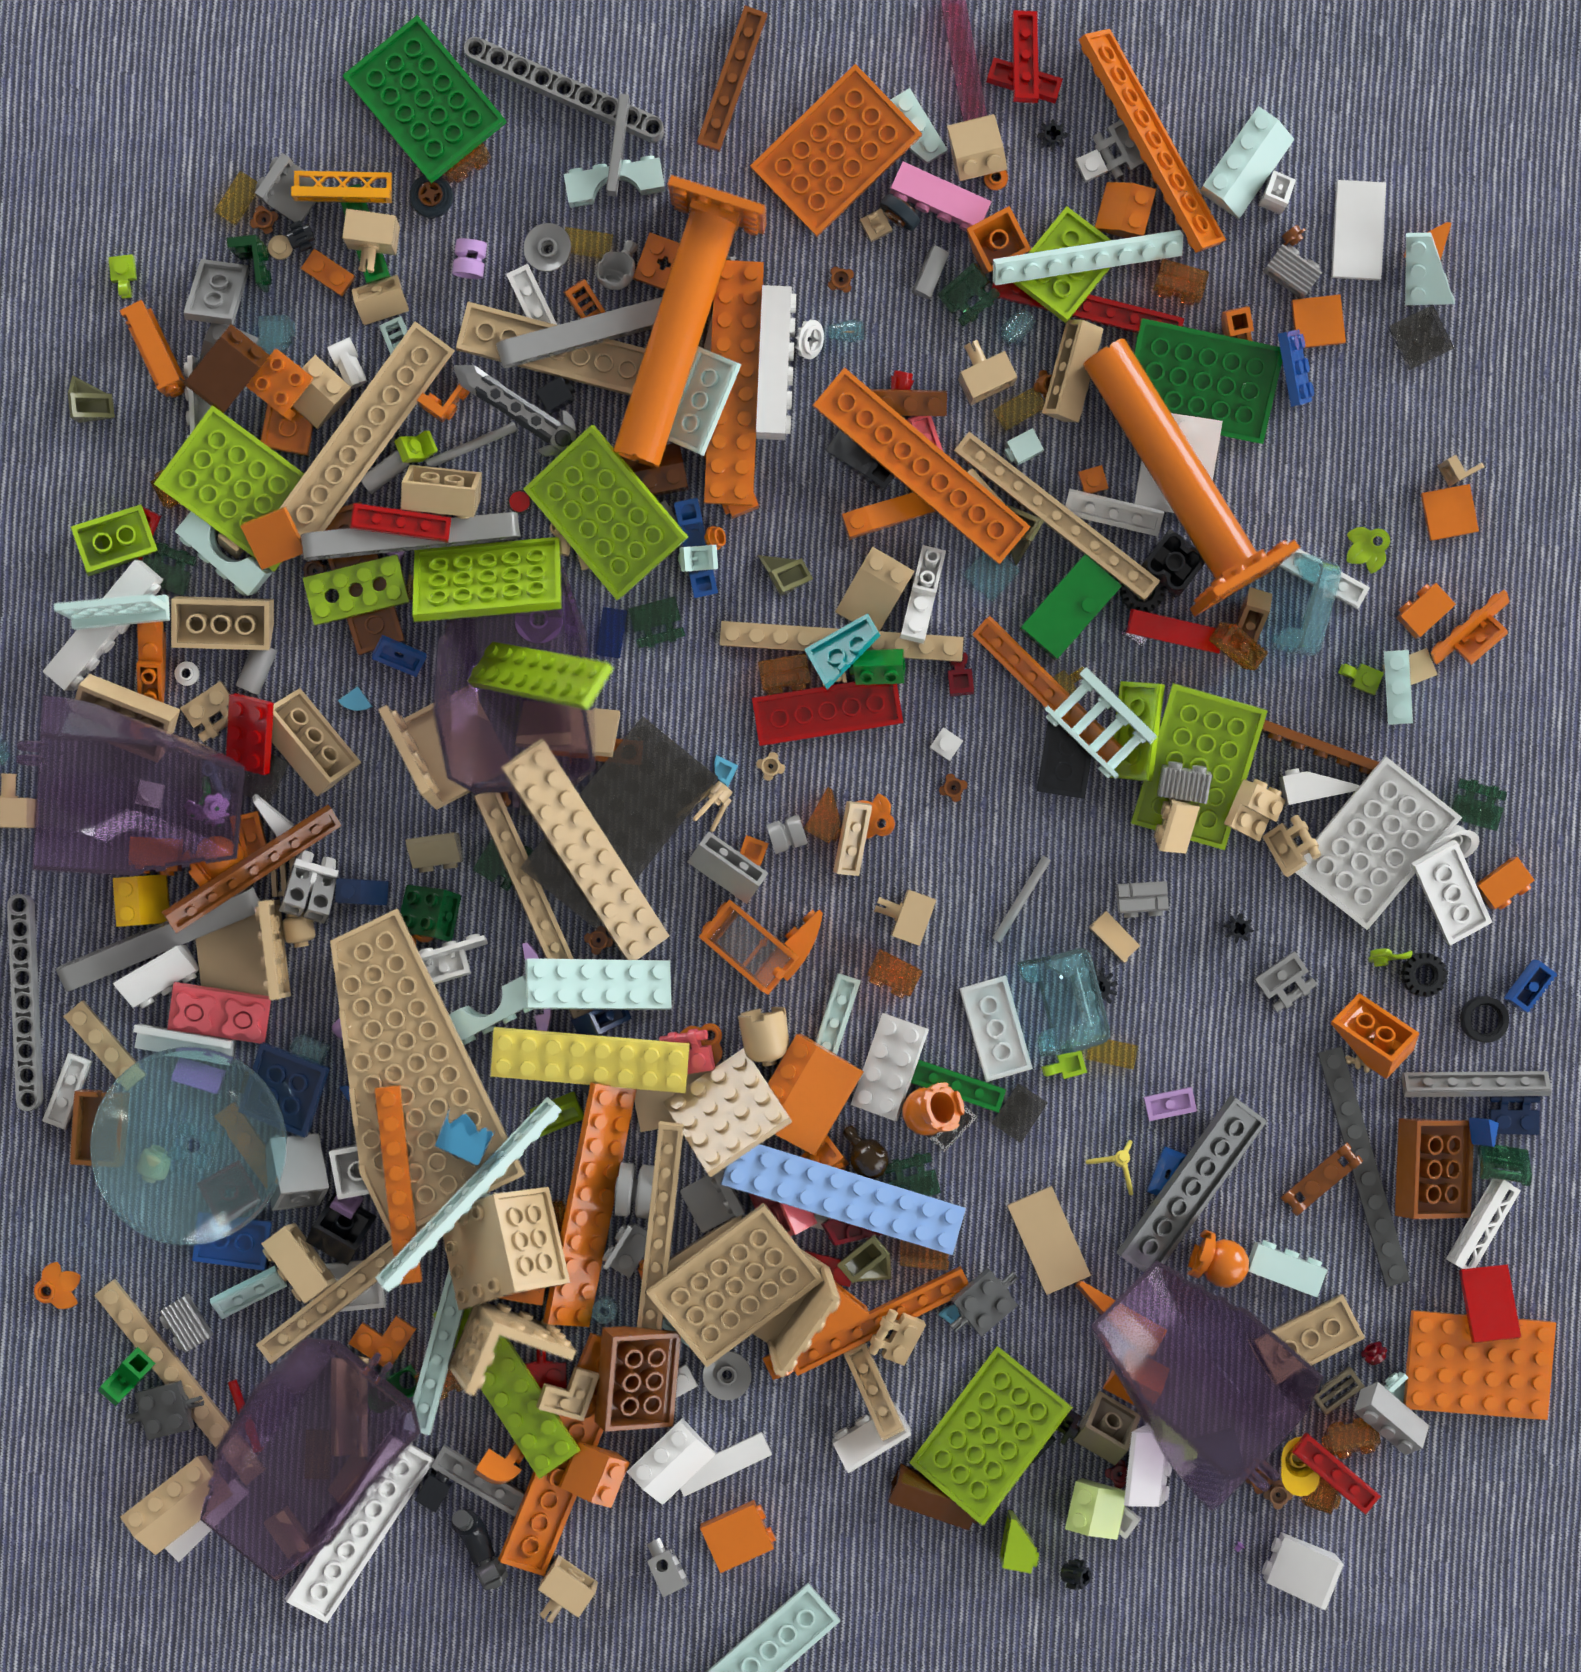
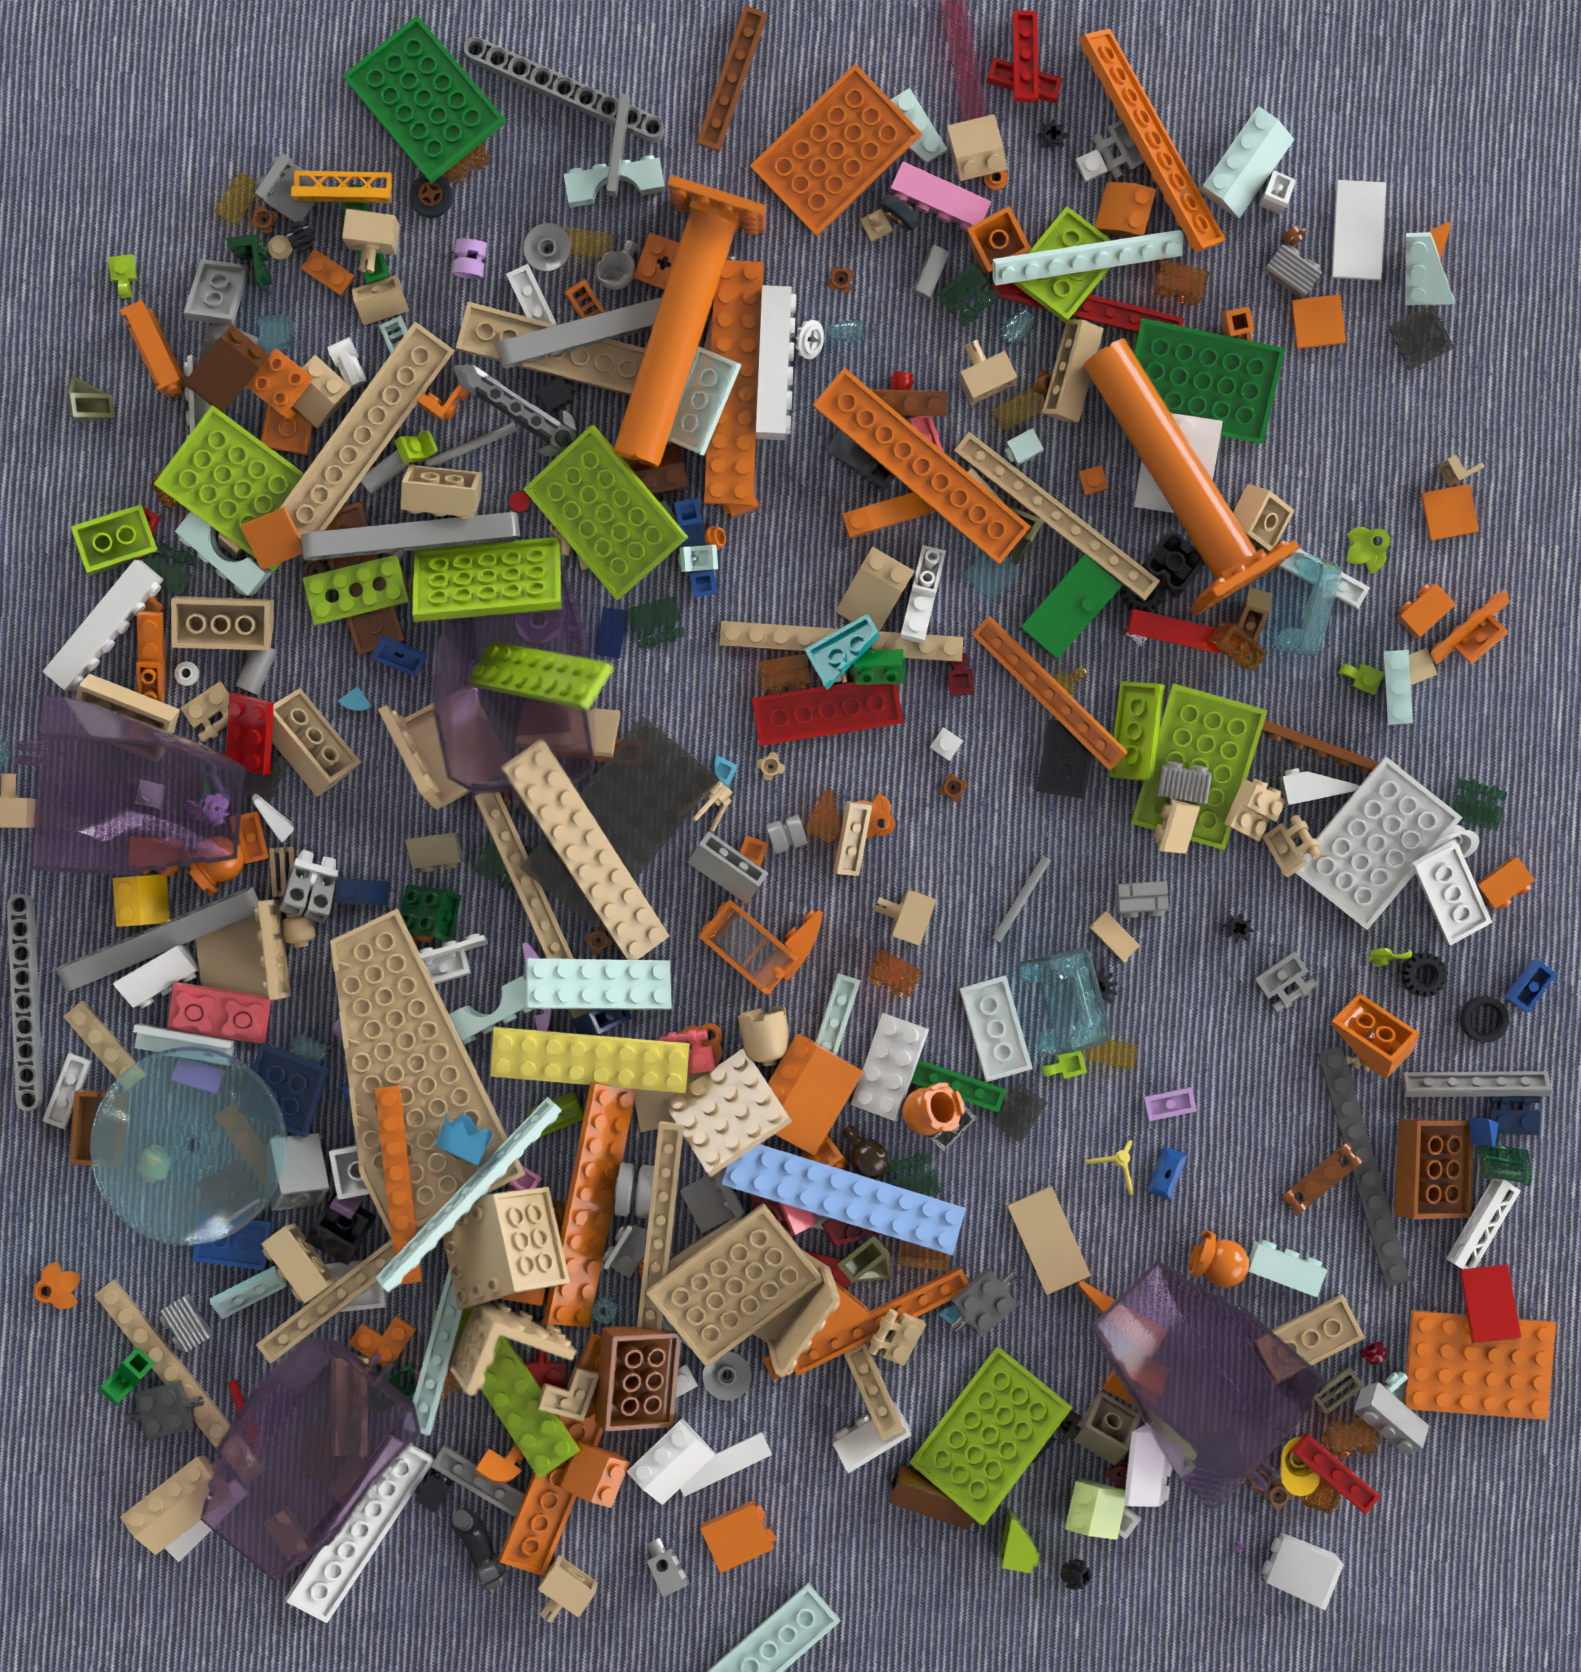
(115, 611): light aqua fence -> none
(251, 868): dark orange plate -> none
(400, 522): red tile -> none
(528, 1181): none -> bright pink slope
(786, 573): olive slope -> none
(1106, 700): light aqua fence -> none
(1114, 512): white plate -> none
(1192, 1185): dark grey plate -> none
(1262, 516): none -> tan slope
(1295, 367): blue plate -> none

